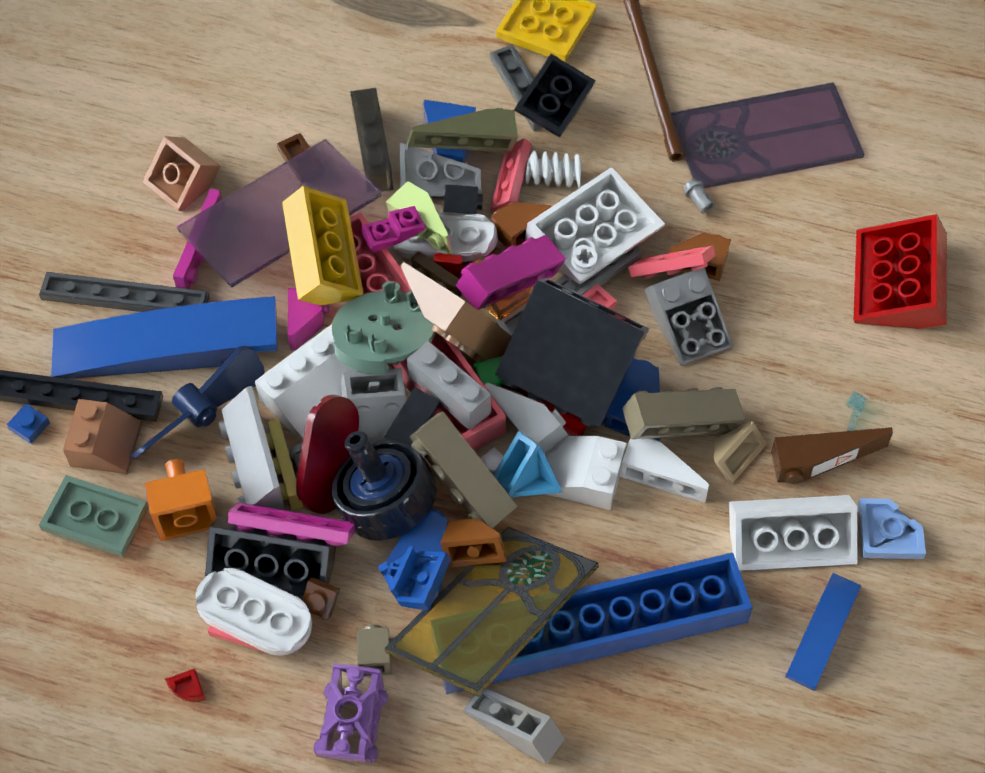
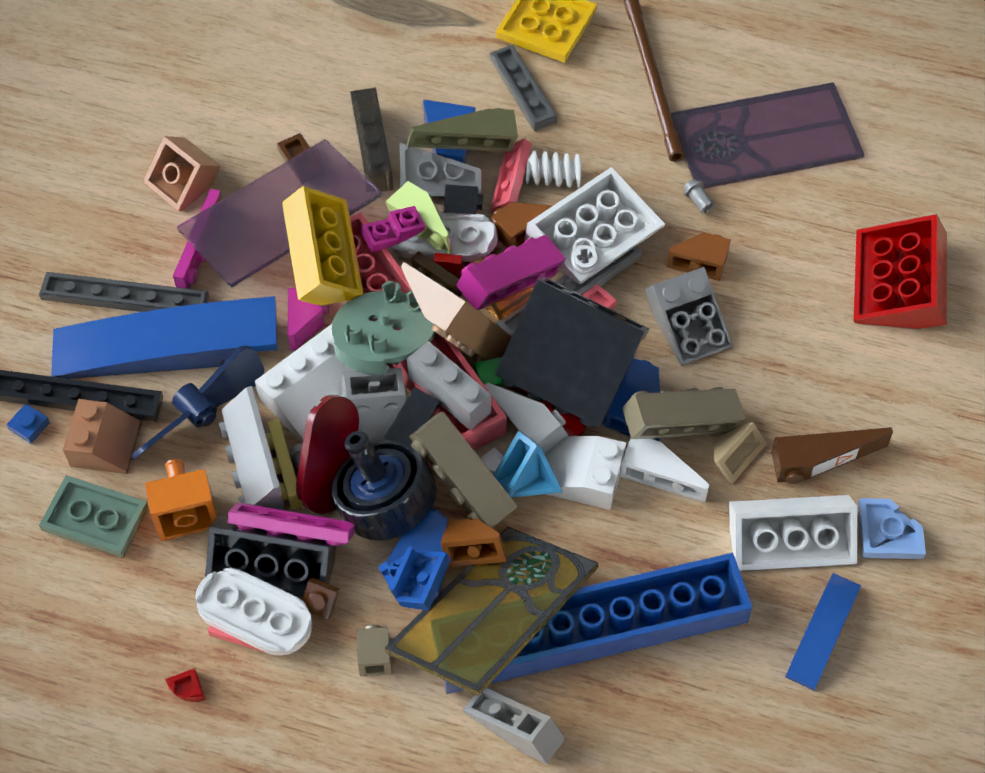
(365, 721): medium lavender piece -> none
(555, 95): black slope -> none
(672, 262): coral plate -> none
(857, 403): clear light blue hand -> none

